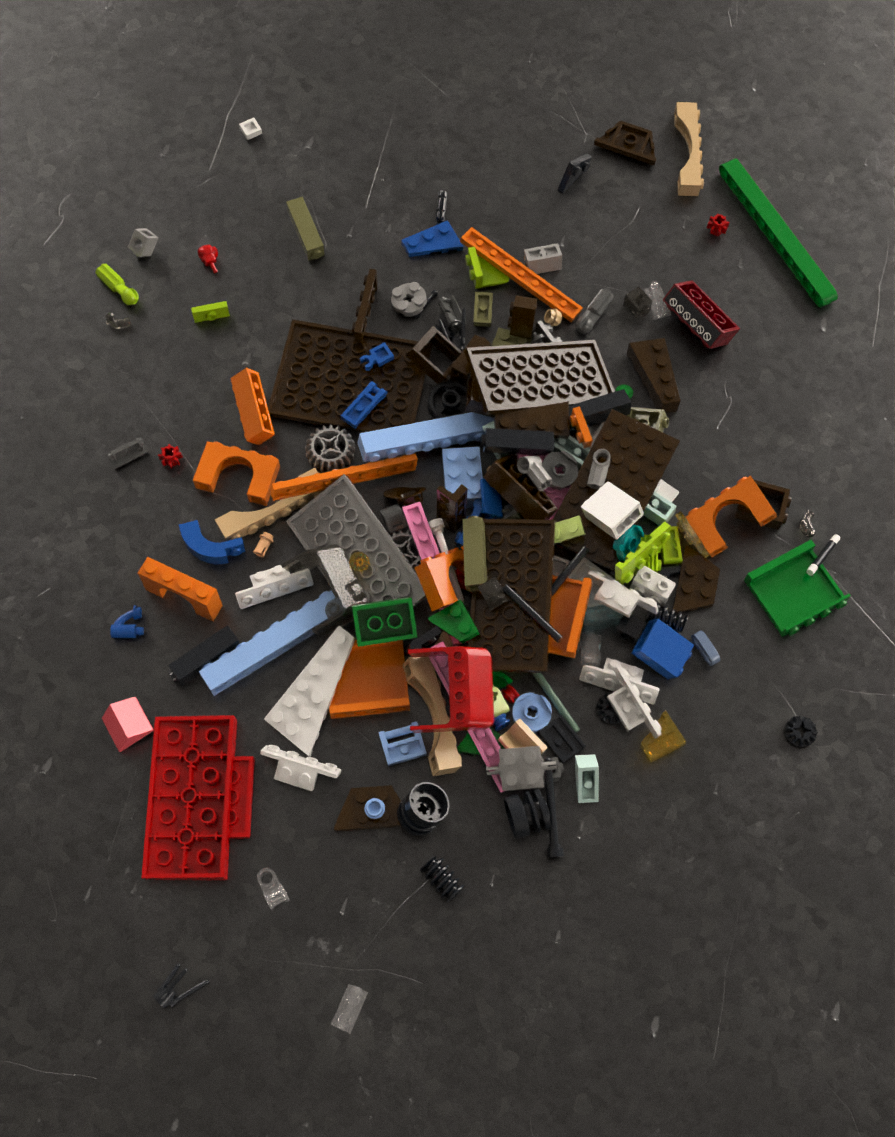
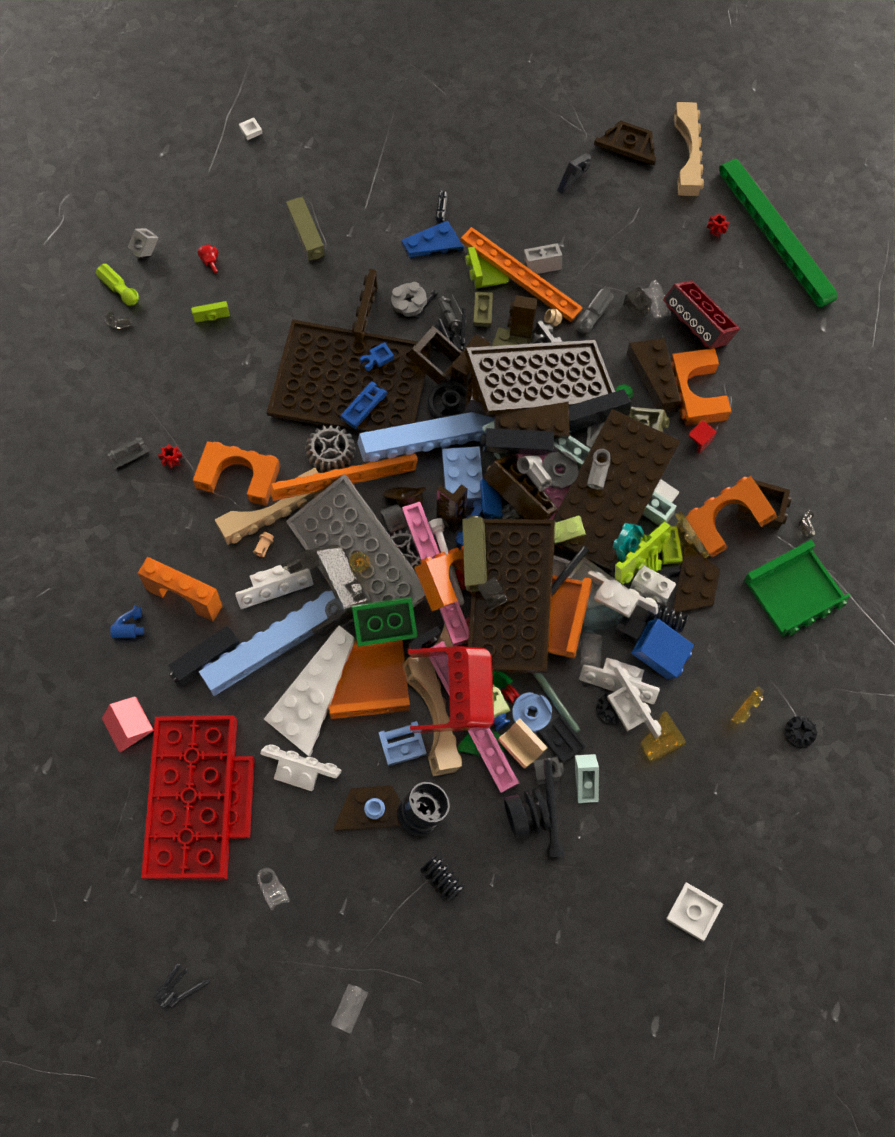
(206, 550): blue arch -> none
(252, 406): orange brick -> none
(456, 622): green wing -> none
(521, 768): light grey plate -> none
(532, 613): black bar -> none
(583, 434): orange plate -> none
(612, 510): white brick -> none
(693, 407): none -> orange arch
(694, 912): none -> white plate
(702, 435): none -> red panel
(705, 648): sand blue beam -> none
(754, 699): none -> clear yellow wing
(823, 554): black bar -> none

